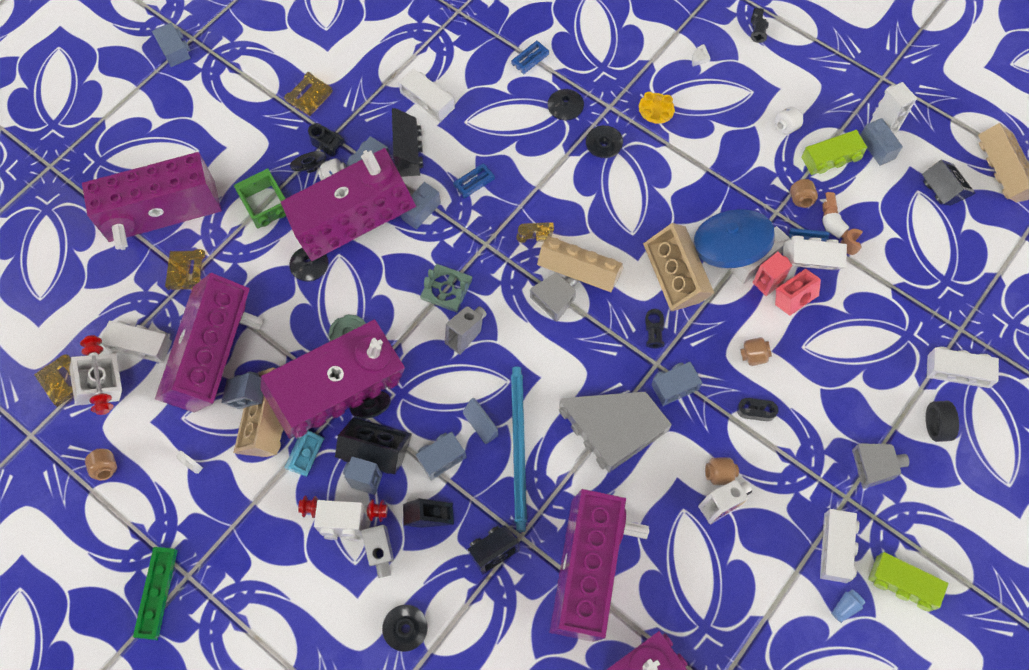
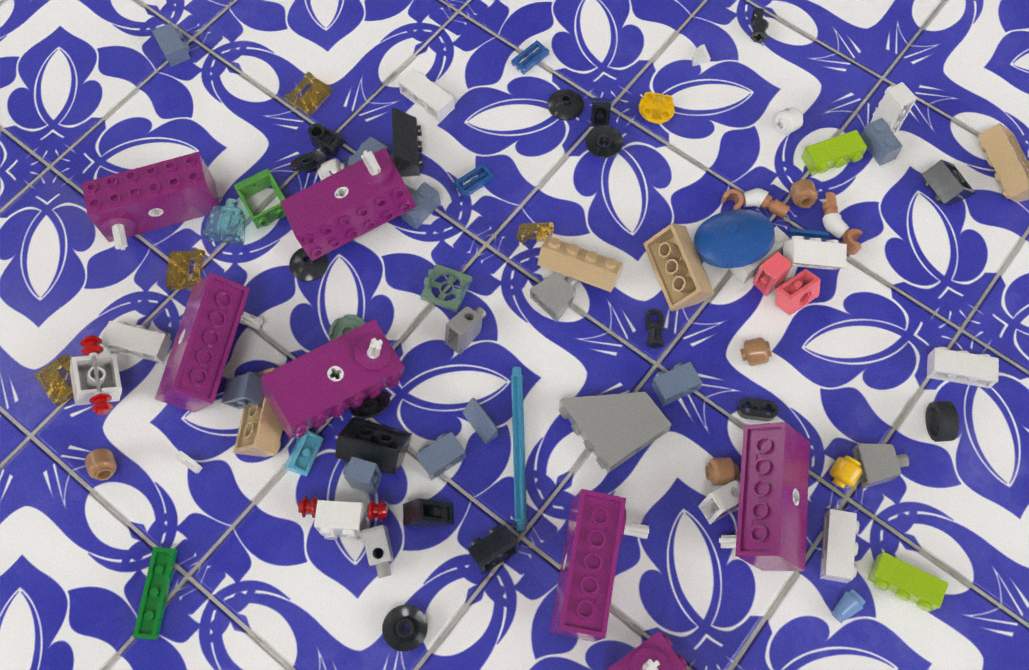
(226, 224): none -> clear light blue torso
(600, 112): none -> black slope
(756, 197): none -> nougat piece
(772, 498): none -> magenta piece
(846, 472): none -> yellow head

